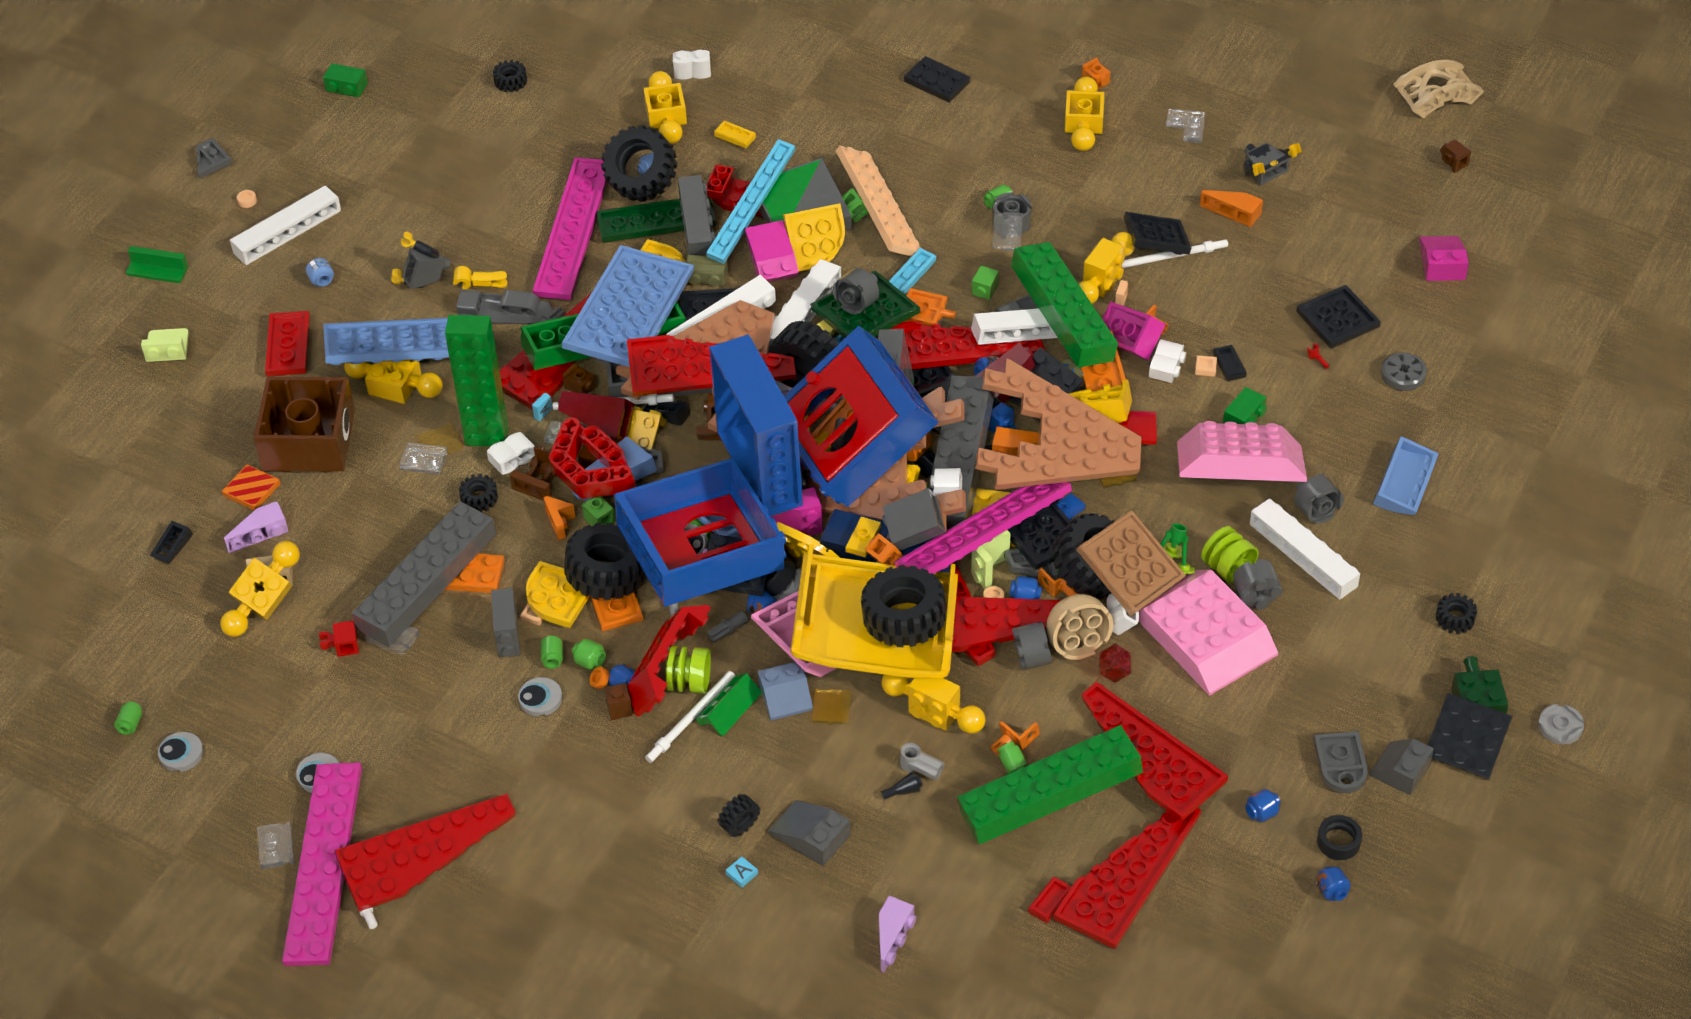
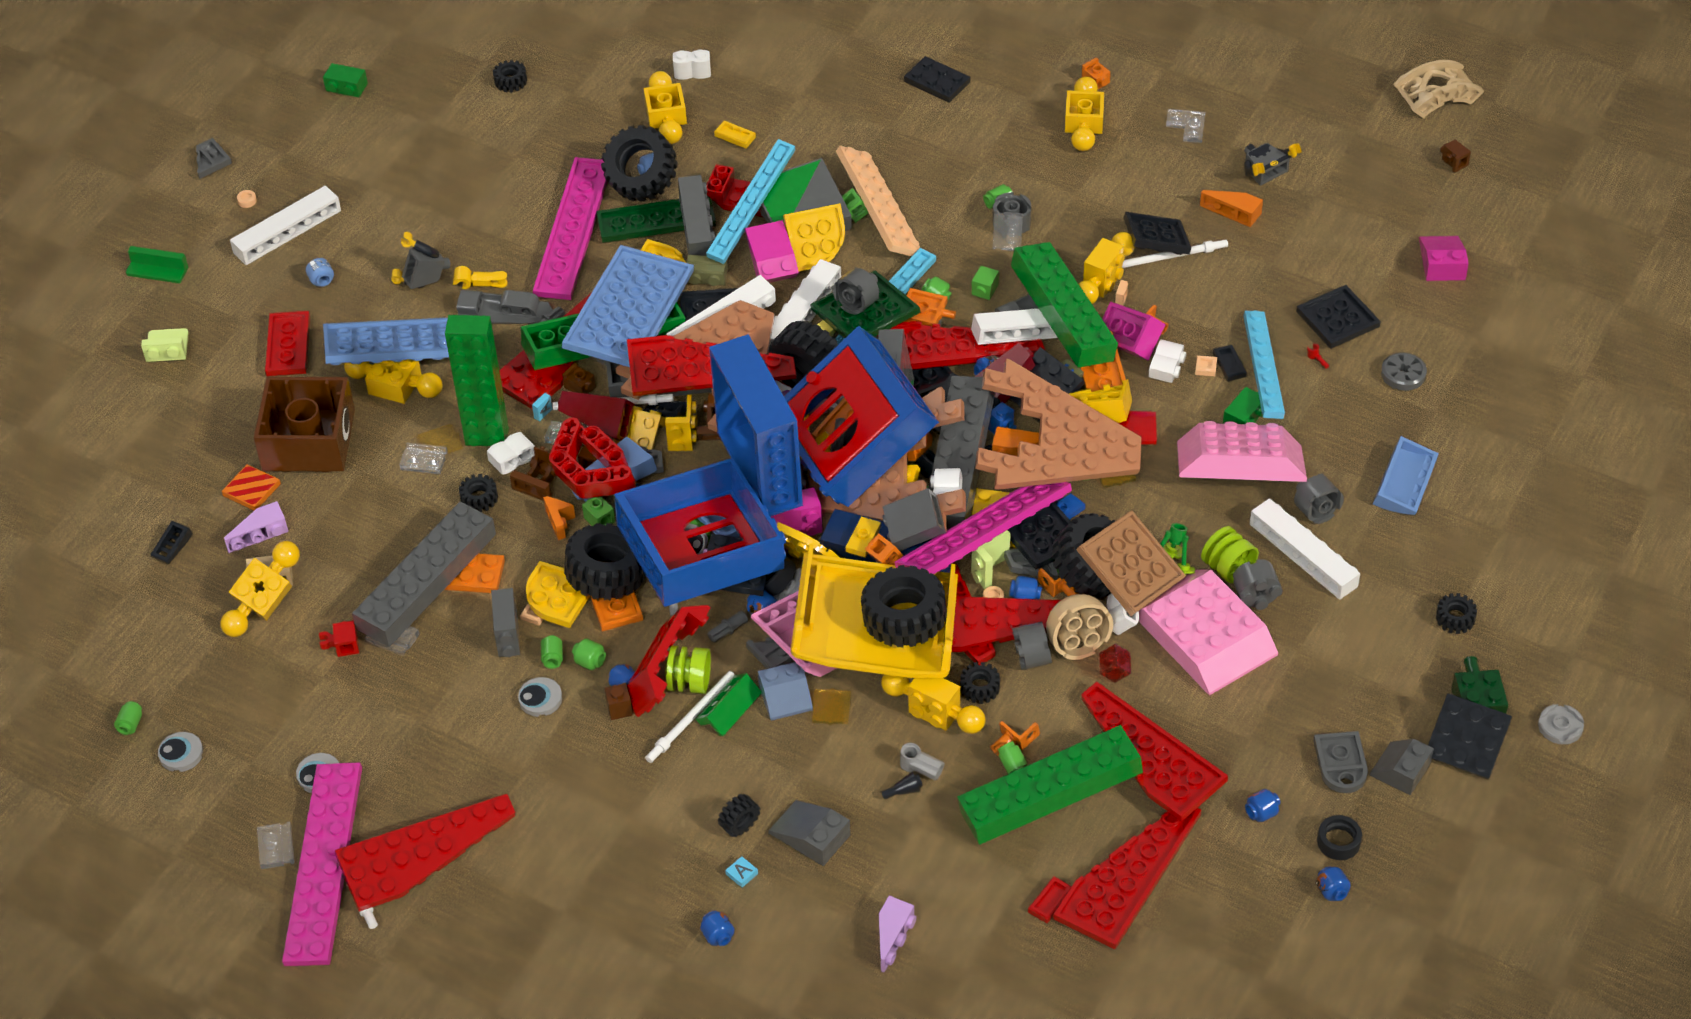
(599, 677): orange tile -> none
(681, 430): none -> yellow bracket
(717, 928): none -> blue head
(768, 653): none -> dark grey wing
(937, 286): none -> bright green head
(979, 692): none -> black tyre
(1264, 365): none -> medium azure plate

